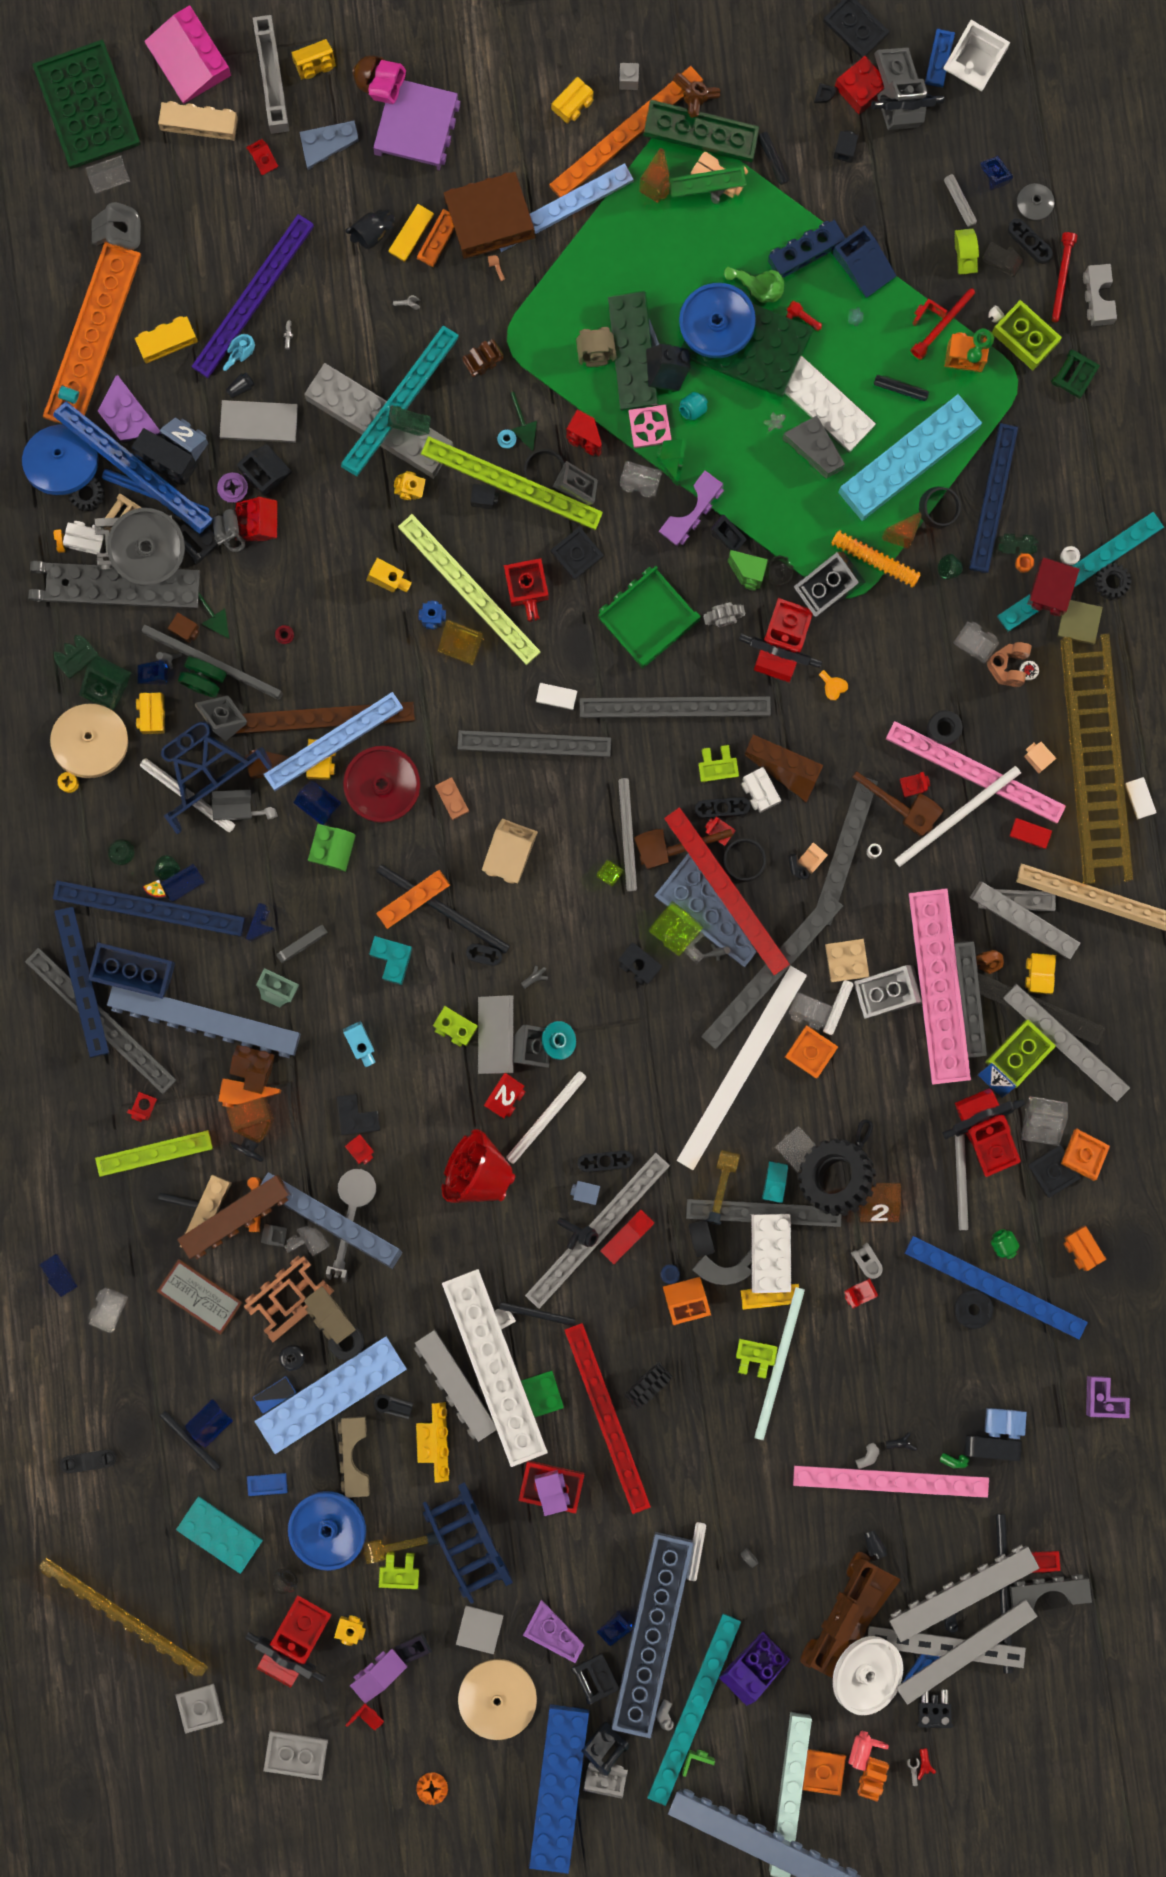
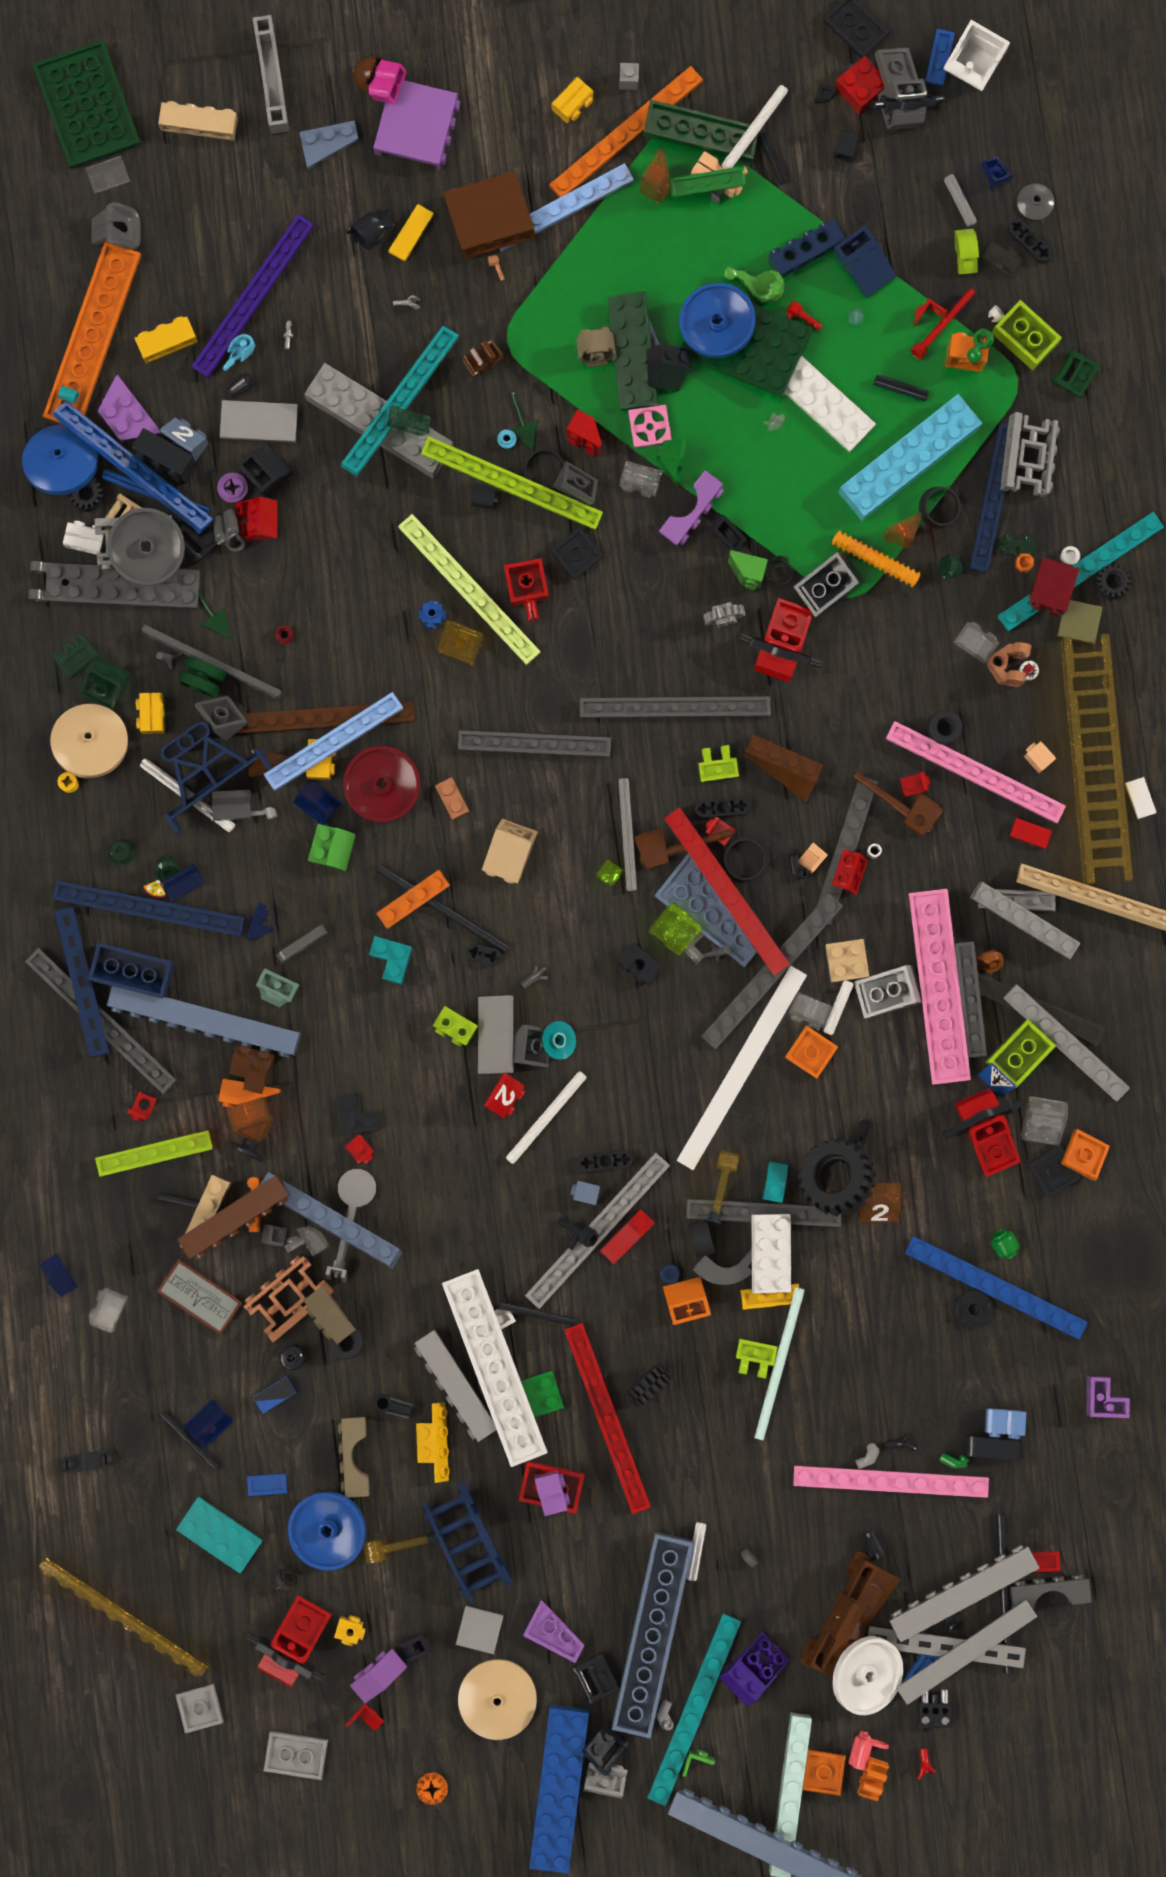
(59, 537): light orange tile -> none
(153, 673): clear blue slope -> none
(184, 628): reddish brown brick -> none
(187, 55): dark pink slope -> none
(262, 156): red bracket -> none
(314, 59): yellow slope -> none
(330, 1395): light blue plate -> none
(356, 1035): medium azure torso -> none
(379, 576): yellow torso -> none
(399, 1577): lime plate -> none
(409, 486): yellow brick -> none
(437, 239): orange tile -> none
(476, 1171): red cone -> none
(556, 696): white tile -> none
(615, 1628): clear blue slope -> none
(648, 617): green panel -> none
(693, 406): teal head -> none
(695, 93): reddish brown bush -> none
(755, 127): none -> white axle
(761, 790): white brick -> none
(795, 1147): clear piece -> none
(815, 446): dark grey wedge -> none
(833, 686): light orange rock -> none
(850, 871): none -> red bracket
(860, 1293): red bracket -> none
(871, 1268): light grey plate -> none
(913, 1771): light grey hand -> none
(957, 816): white piece -> none
(961, 1182): light grey piece -> none
(1015, 452): none -> light grey fence
(1041, 973): yellow brick -> none
(1068, 241): red piece -> none
(1084, 1249): orange brick -> none
(1100, 311): light grey arch -> none

